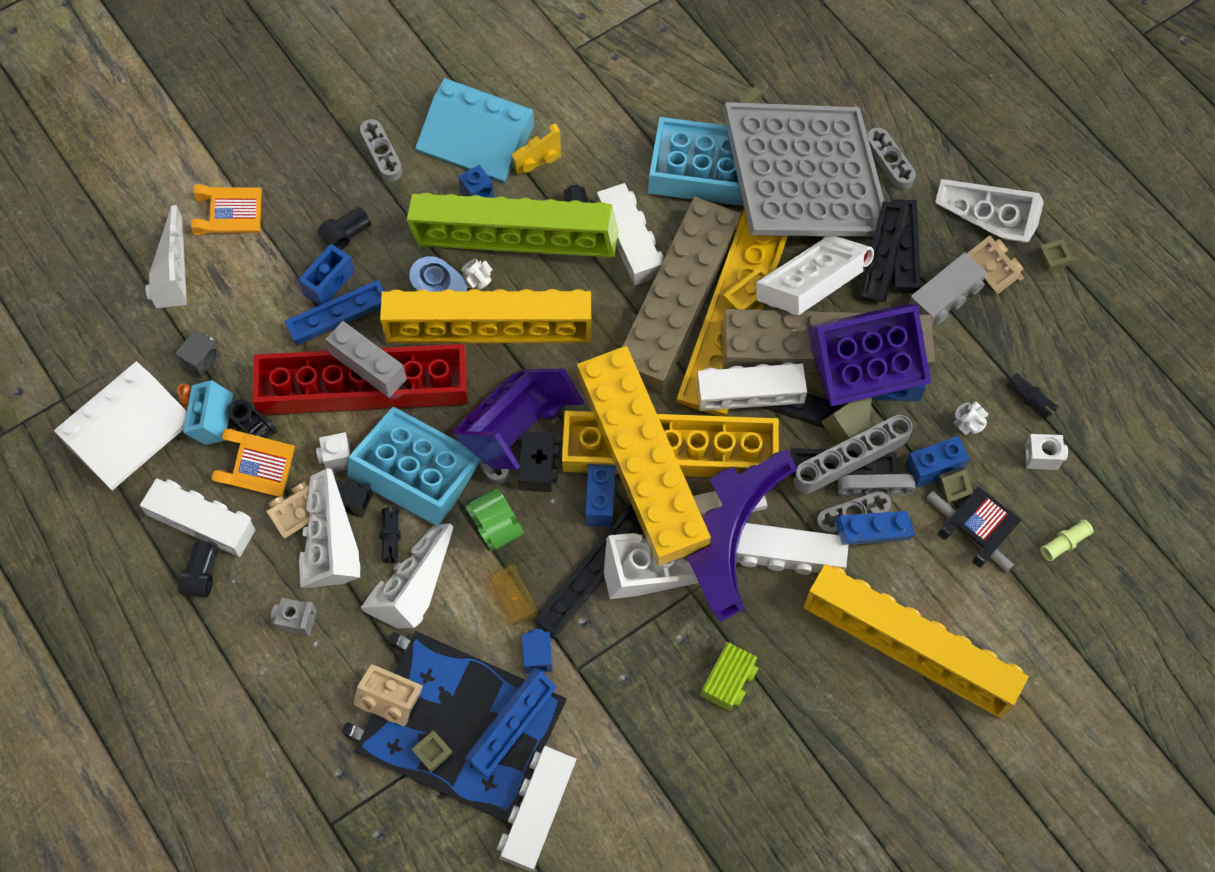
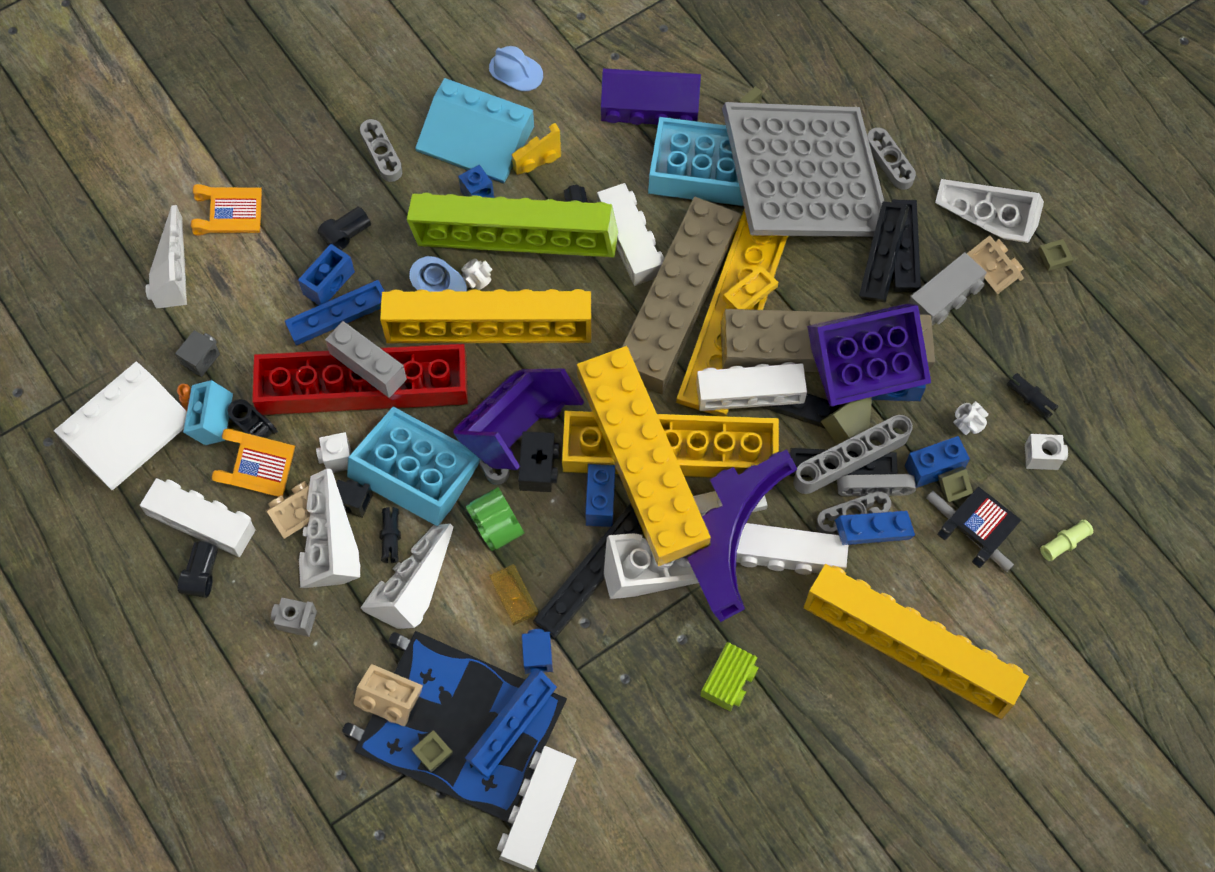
(515, 69): none -> light blue piece
(647, 95): none -> dark purple slope
(814, 274): white hinge -> none

